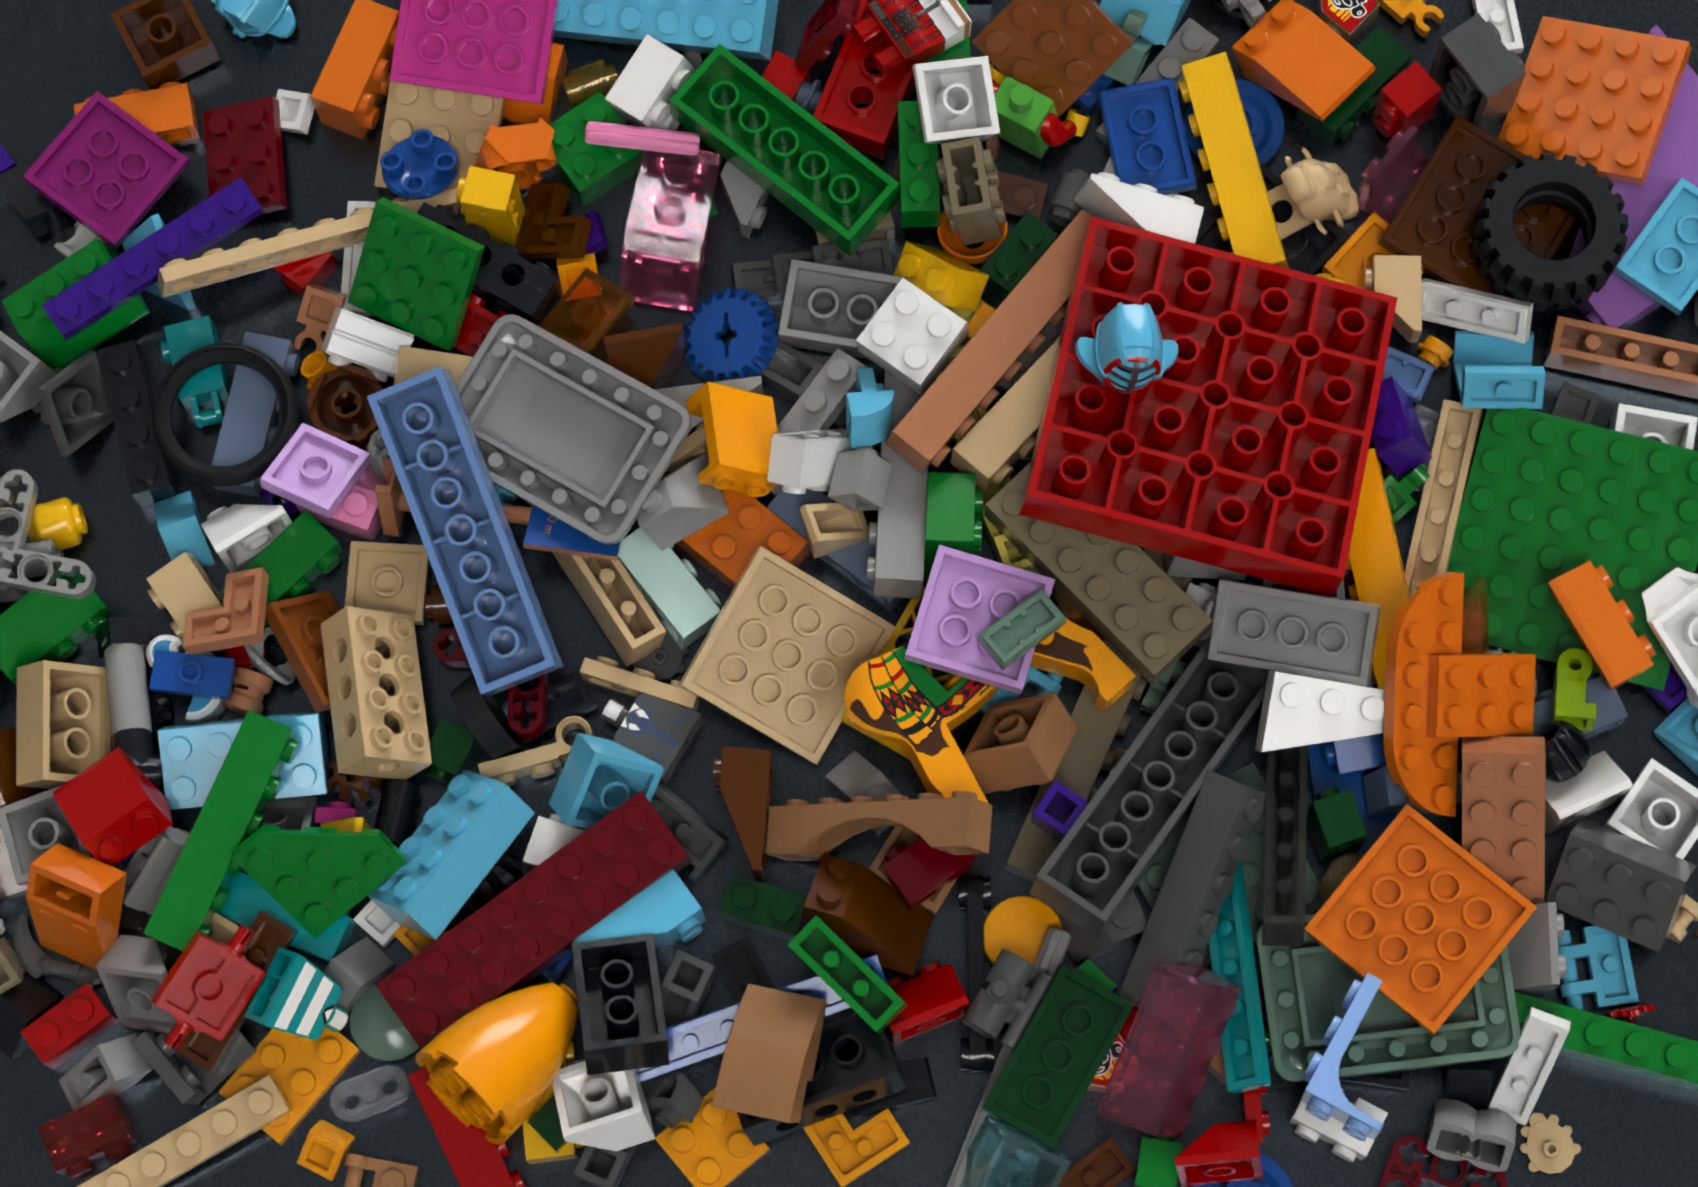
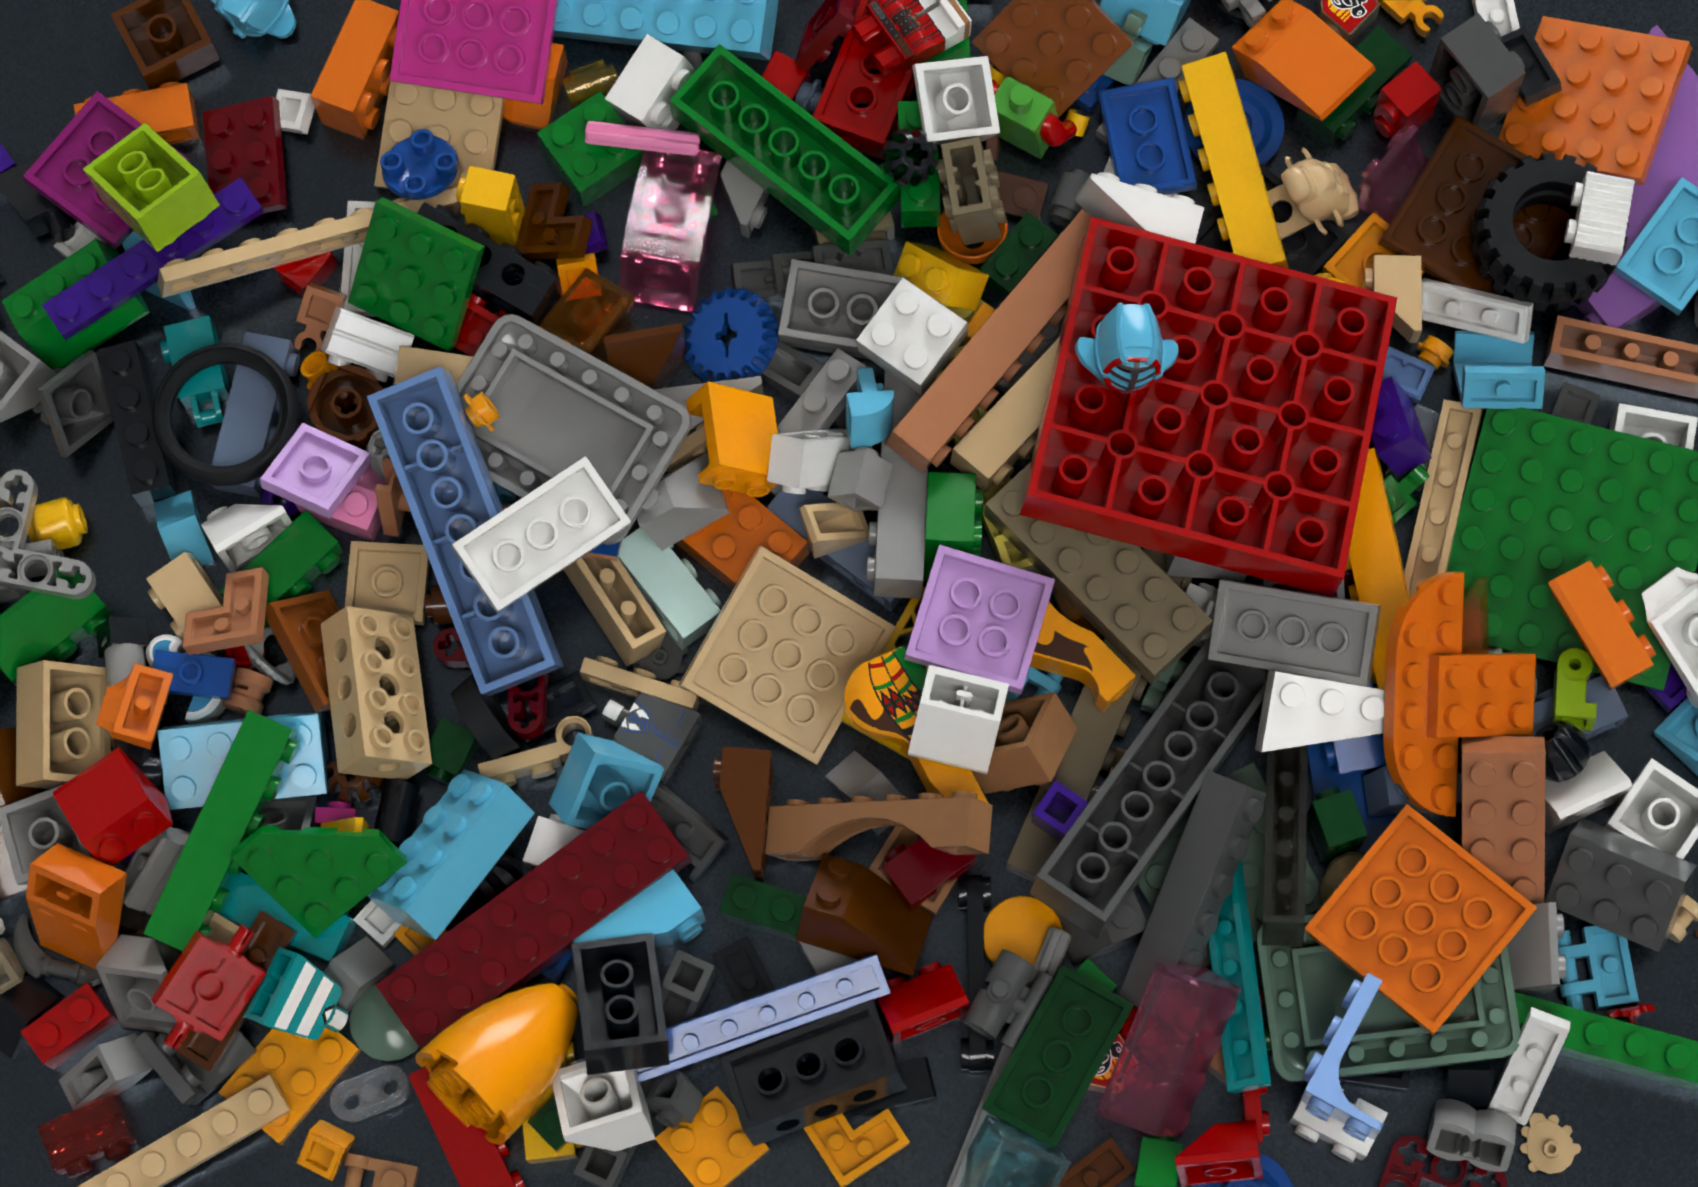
(136, 706): none -> orange slope
(151, 187): none -> lime brick
(481, 411): none -> light orange plate
(519, 151): orange slope -> none
(541, 534): none -> white plate
(770, 1054): medium nougat slope -> none
(847, 975): green brick -> none
(913, 146): none -> black piece
(958, 719): none -> white slope
(1021, 629): sand green plate -> none
(1540, 77): none -> black plate
(1600, 218): none -> white brick

